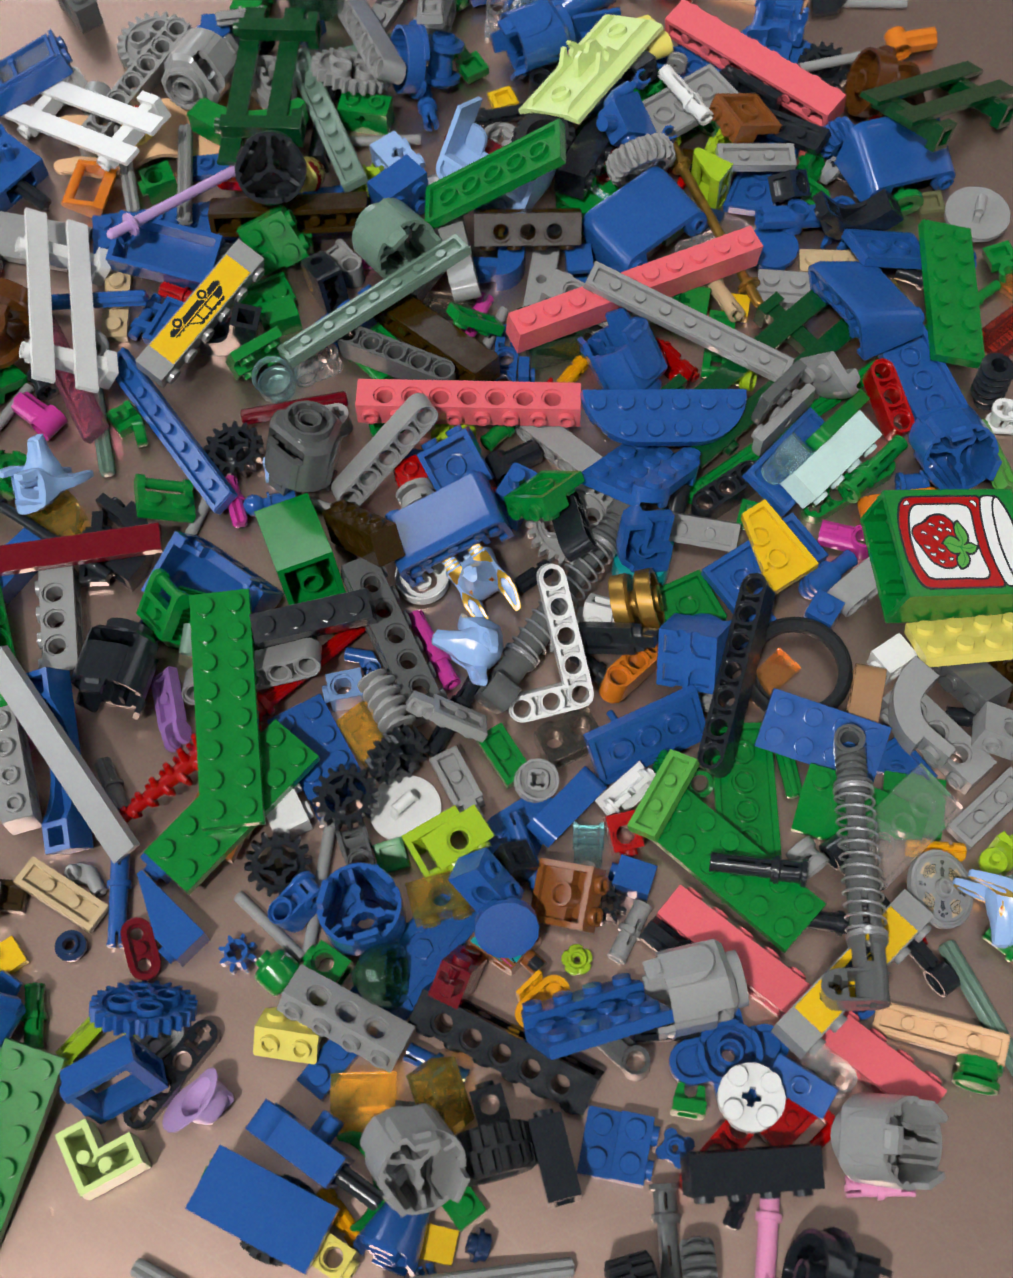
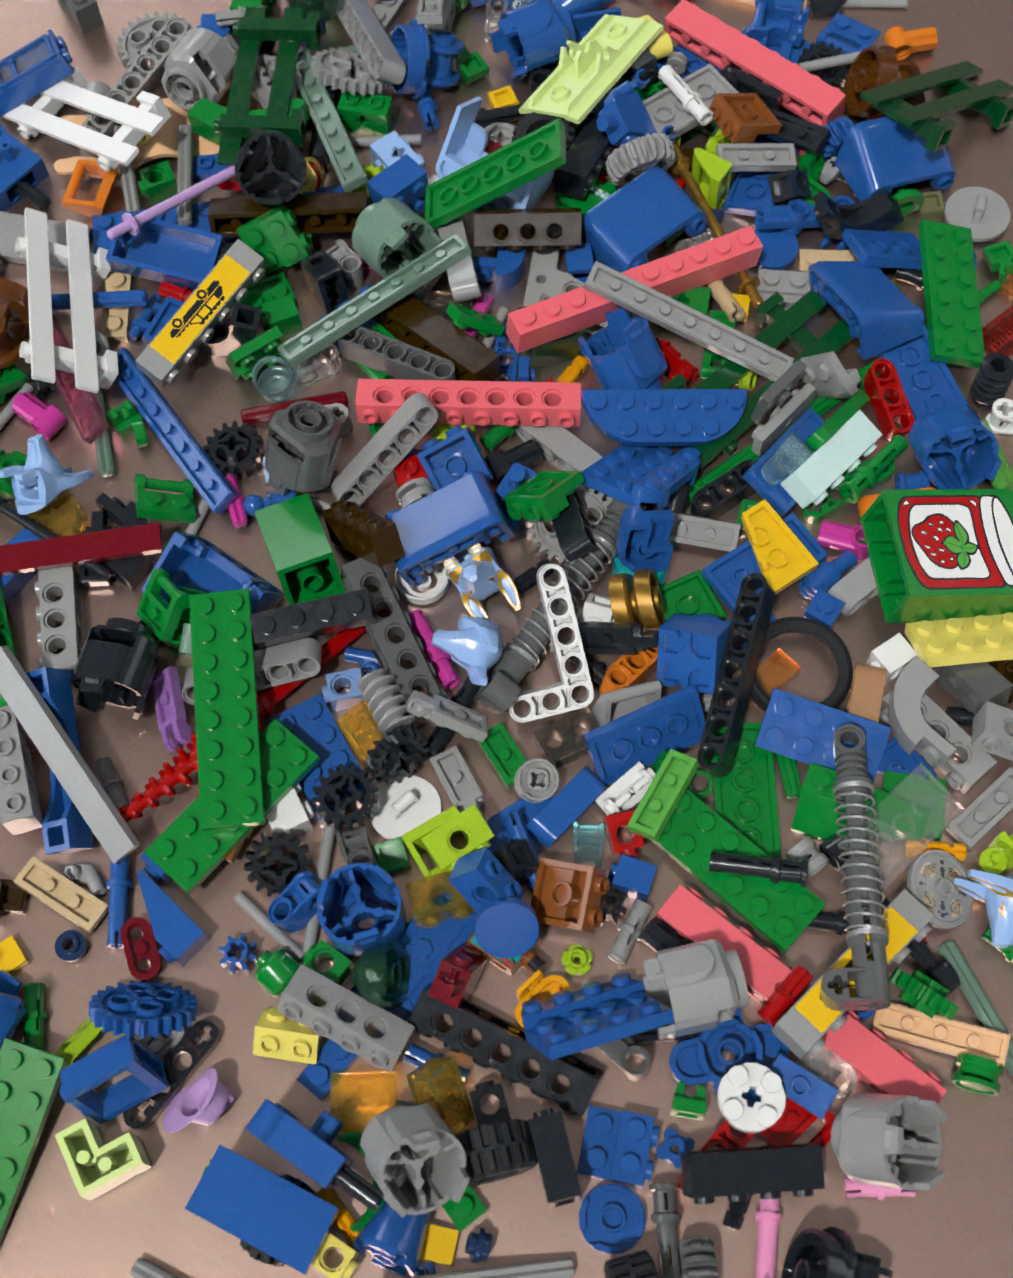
(612, 1218): none -> blue tile
(631, 700): none -> light grey tile
(785, 995): none -> red axle
(848, 34): none -> blue plate
(923, 993): none -> green gear

